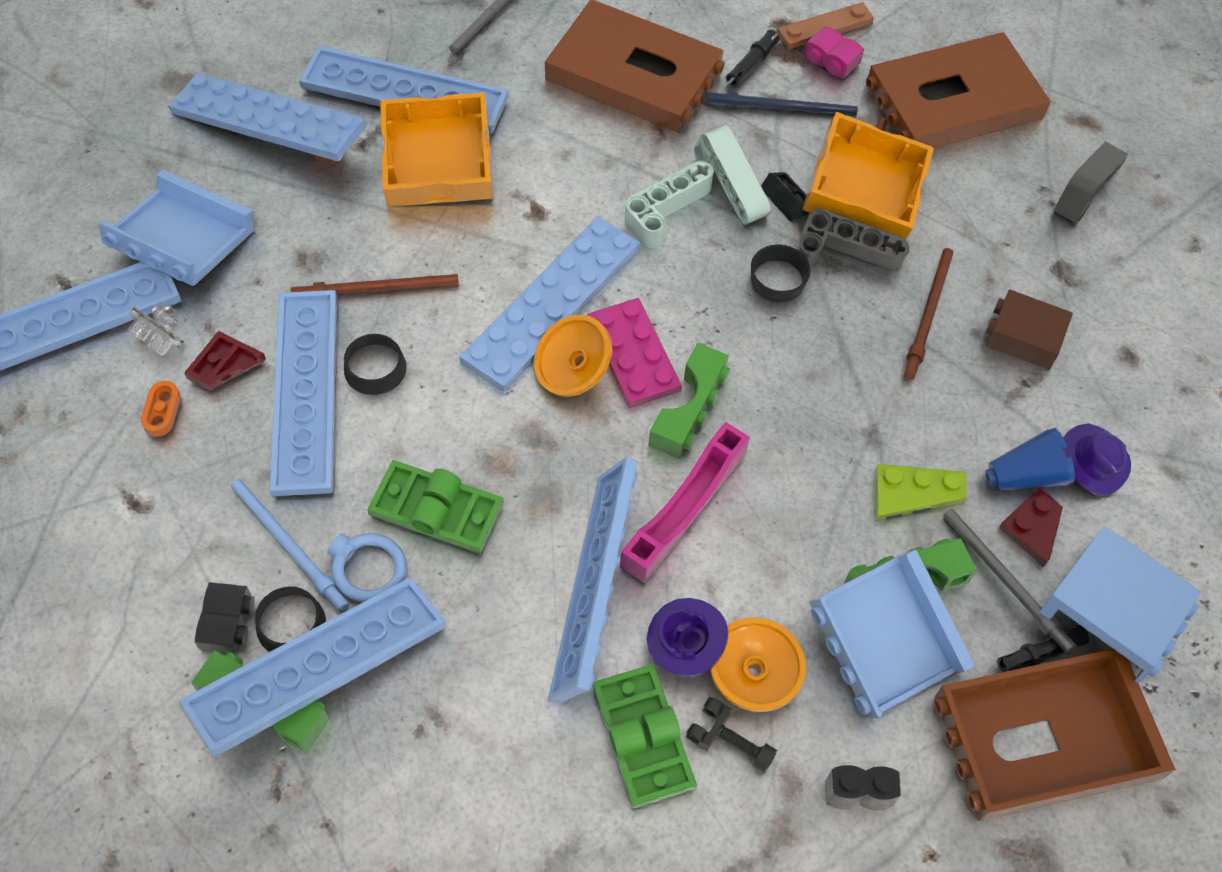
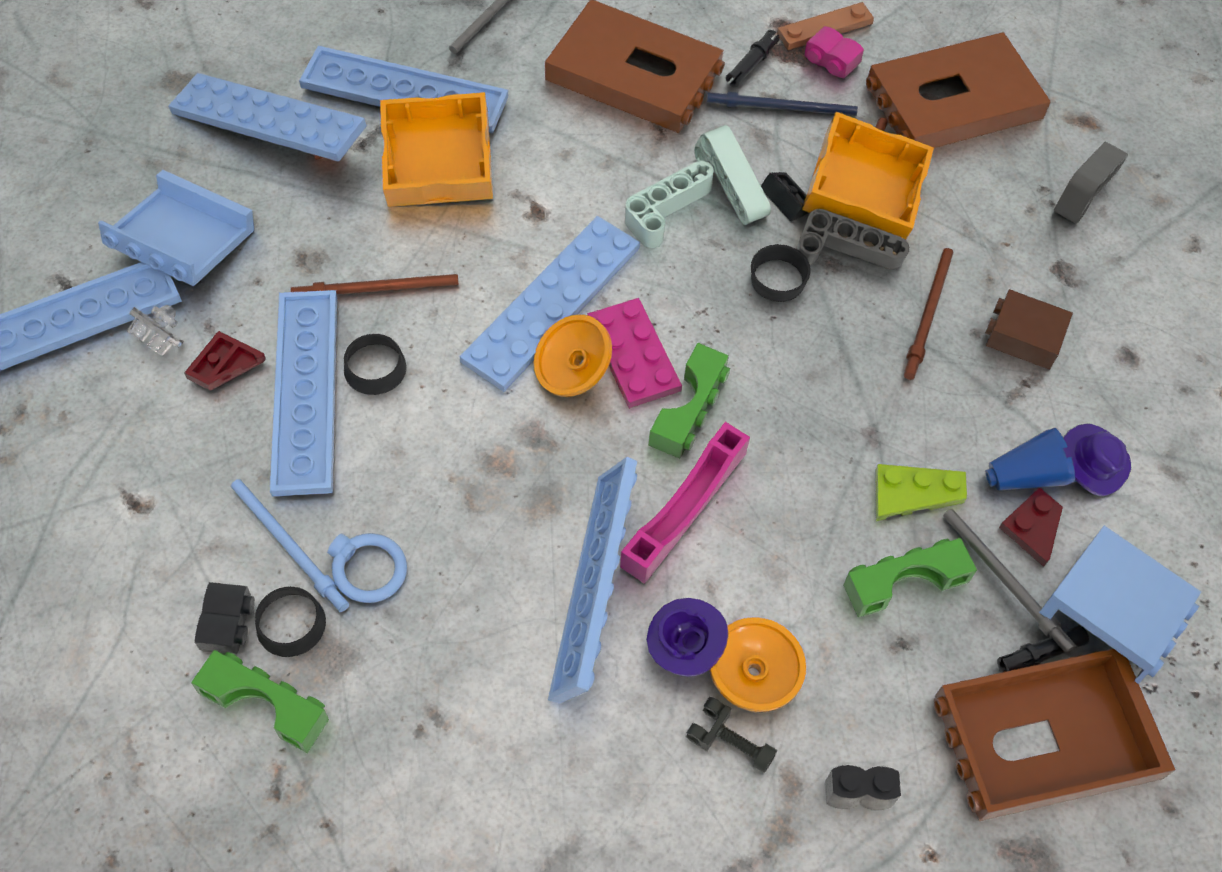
(160, 411): orange plate -> none
(310, 666): light blue plate -> none
(436, 505): bright green plate -> none
(644, 736): bright green plate -> none
(890, 633): light blue panel -> none

